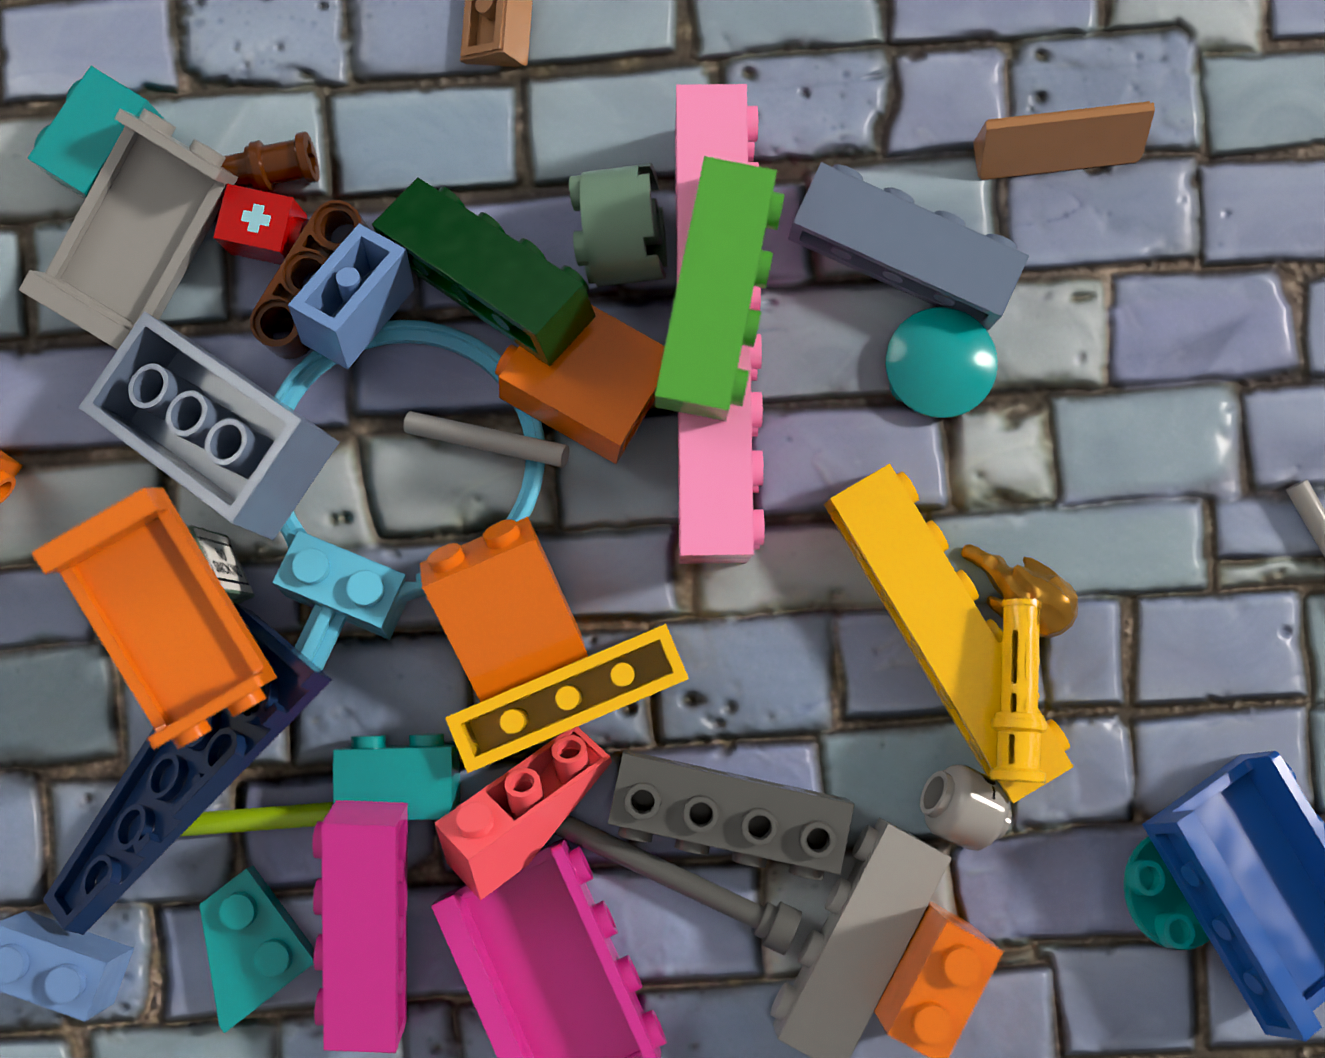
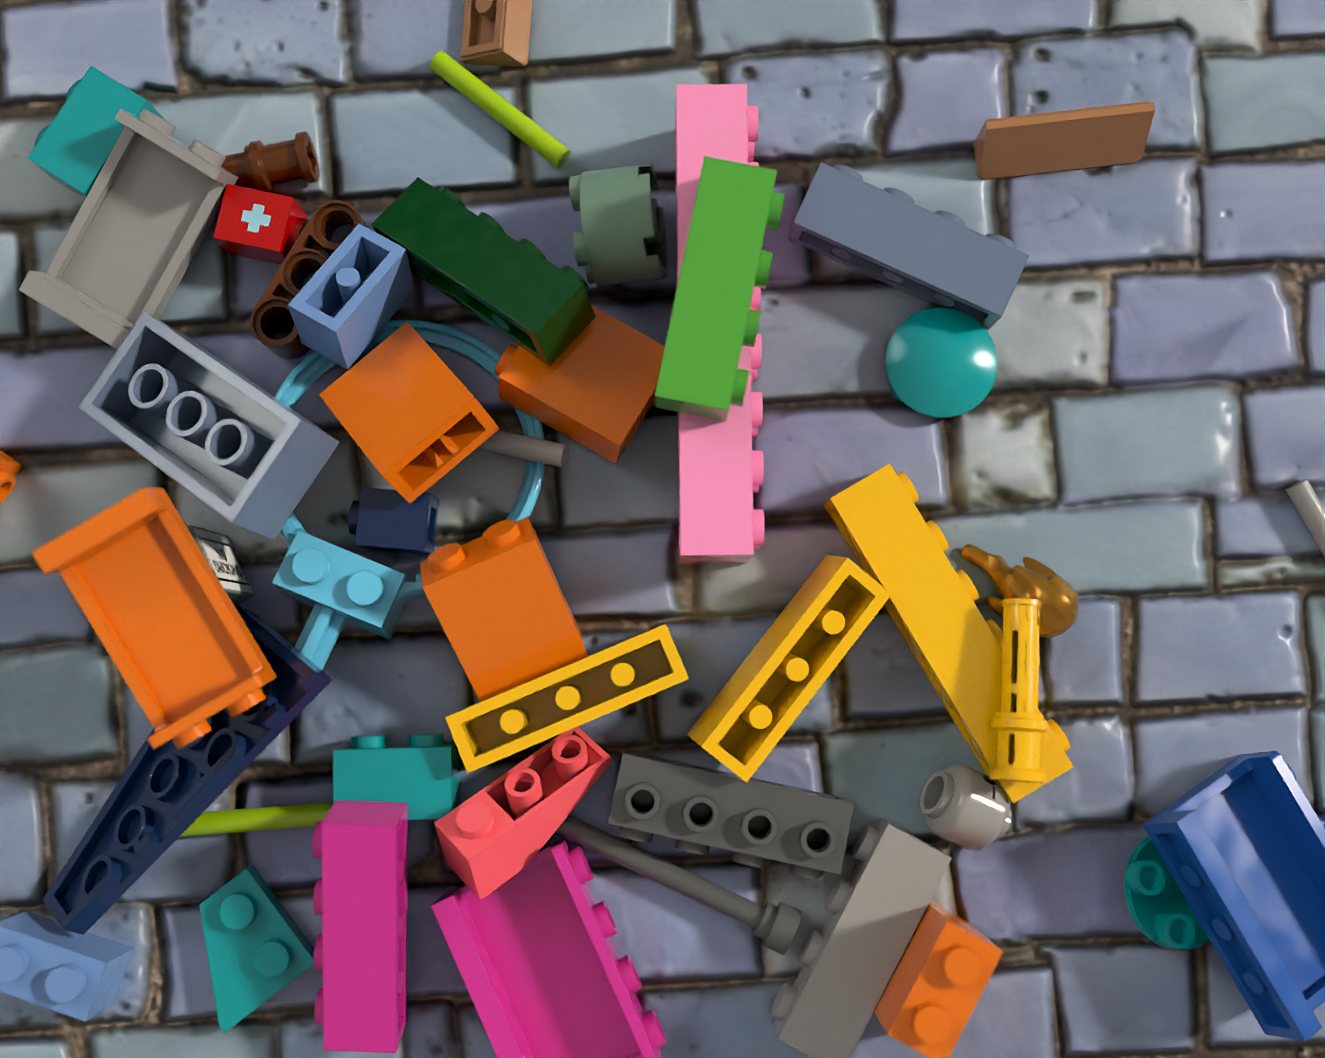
(390, 523): none -> dark blue brick
(408, 412): none -> orange brick
(499, 109): none -> lime bar
(789, 665): none -> yellow brick

